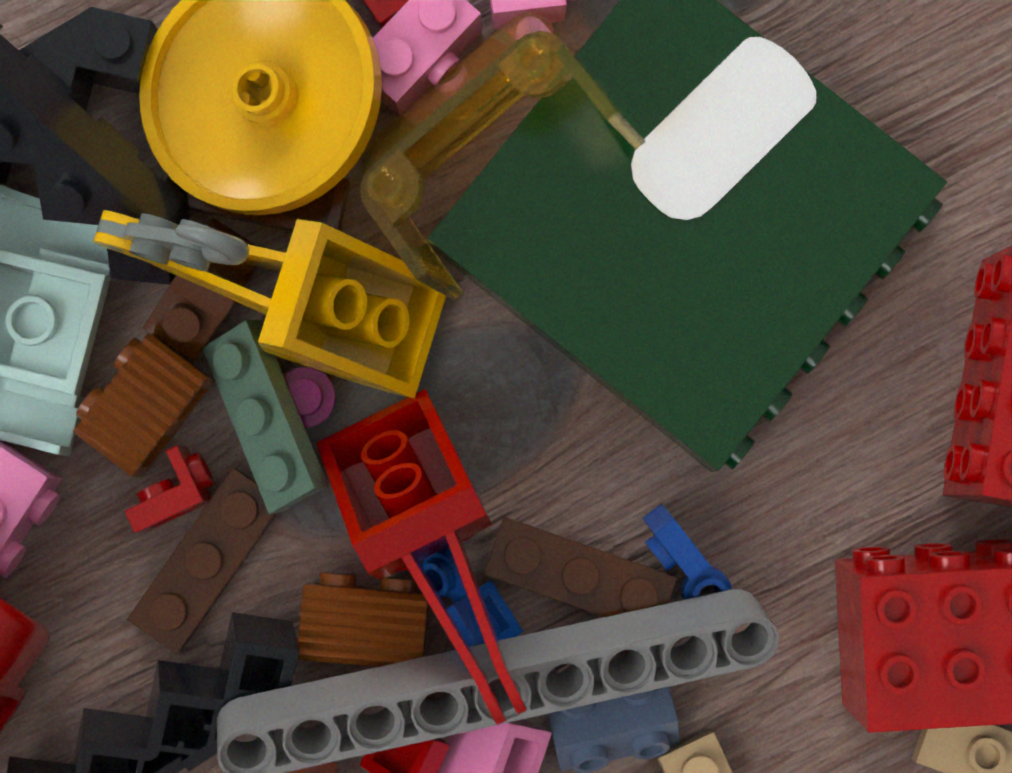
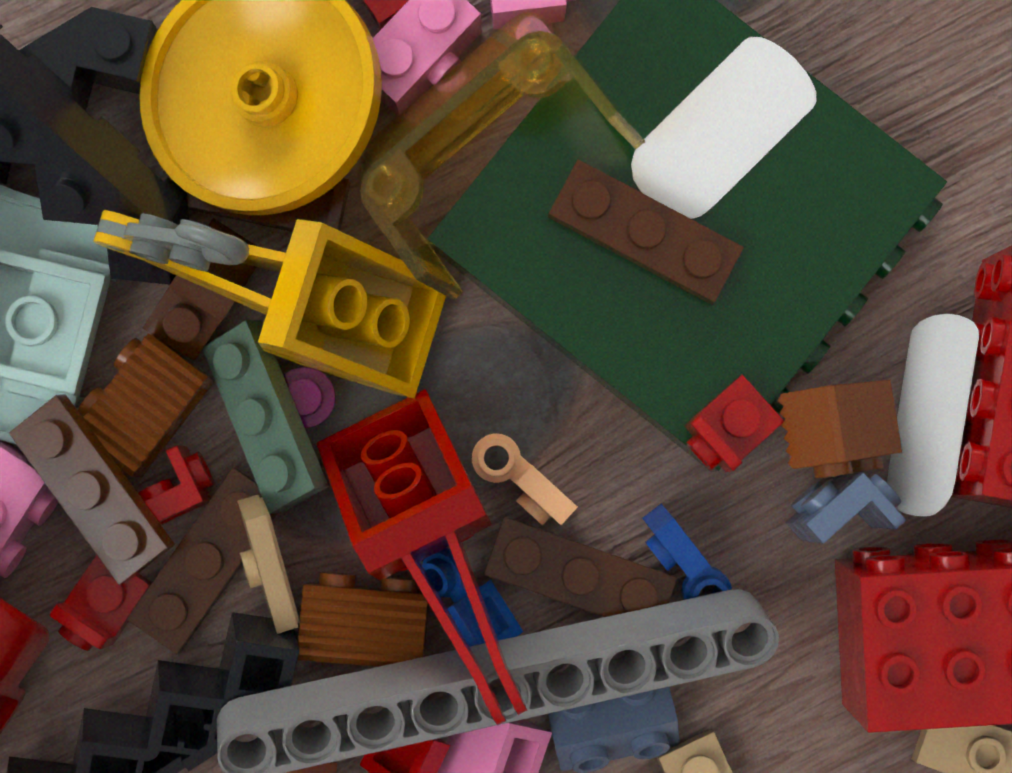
(91, 488): none -> reddish brown plate
(98, 607): none -> red bracket
(265, 564): none -> tan plate
(539, 495): none -> light nougat plate
(645, 232): none -> reddish brown plate
(731, 426): none -> red bracket
(830, 506): none -> sand blue bracket
(841, 427): none -> dark orange brick
(933, 412): none -> white sticker

